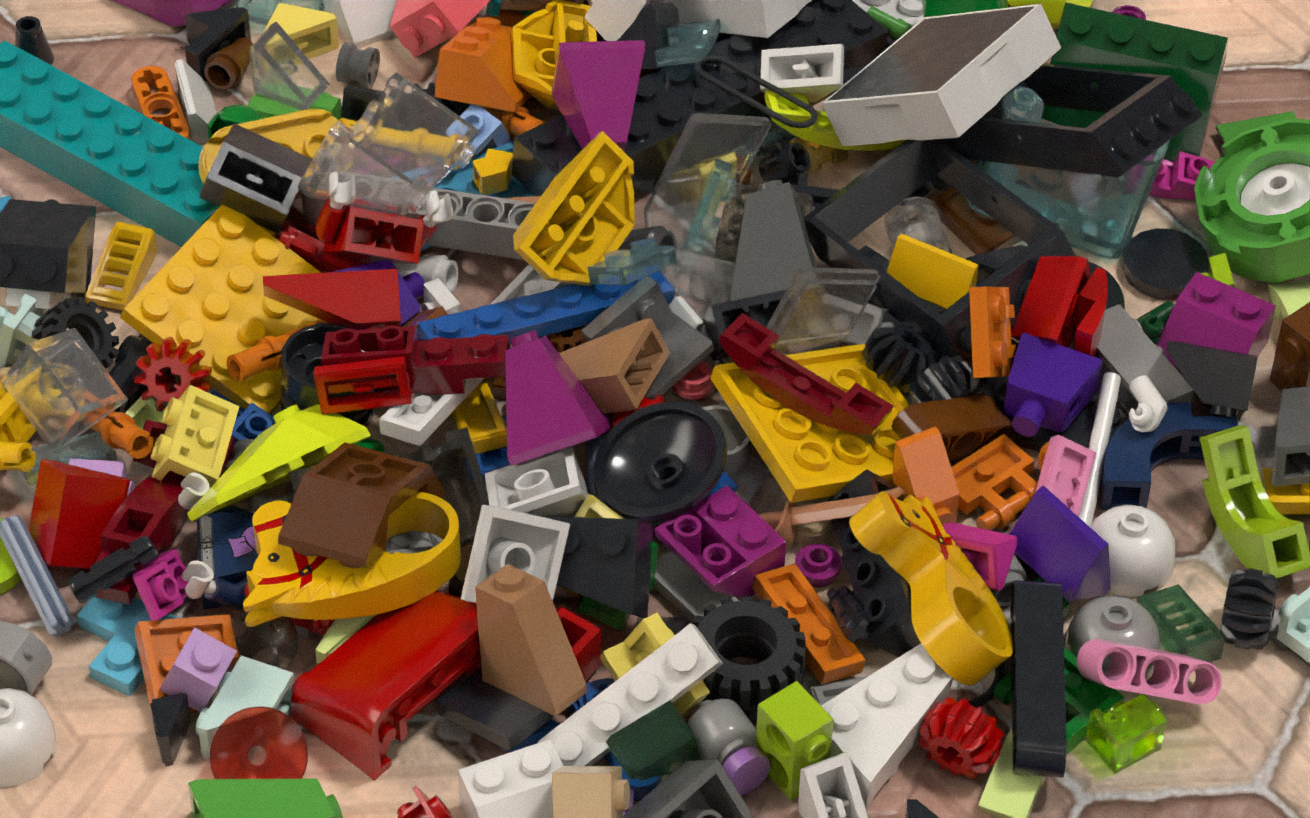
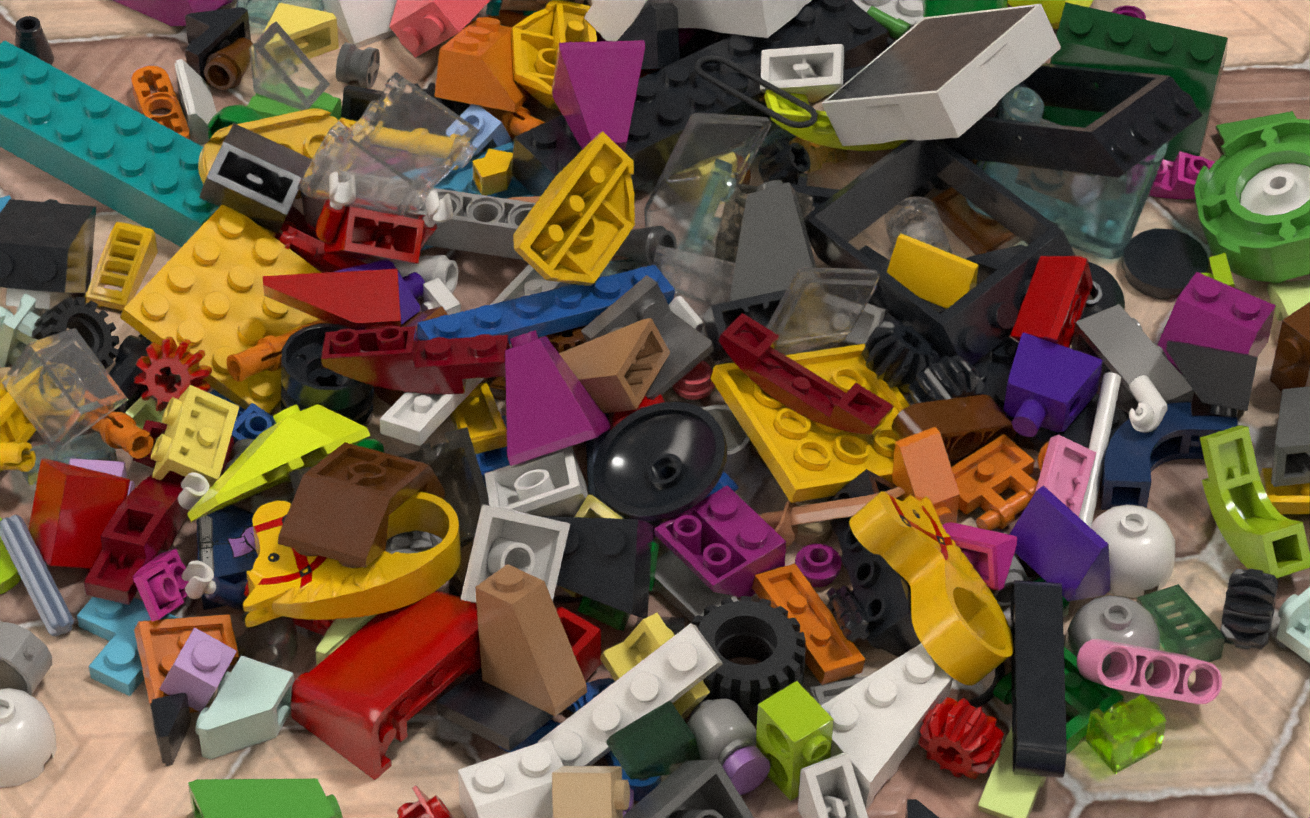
(113, 569): black axle -> none
(261, 727): clear red dish -> none
(363, 377): red tile -> none
(630, 265): clear light blue plate -> none
(688, 42): clear light blue slope -> none
(991, 331): orange plate -> none
(1091, 313): red slope -> none
(1155, 321): dark green arm -> none

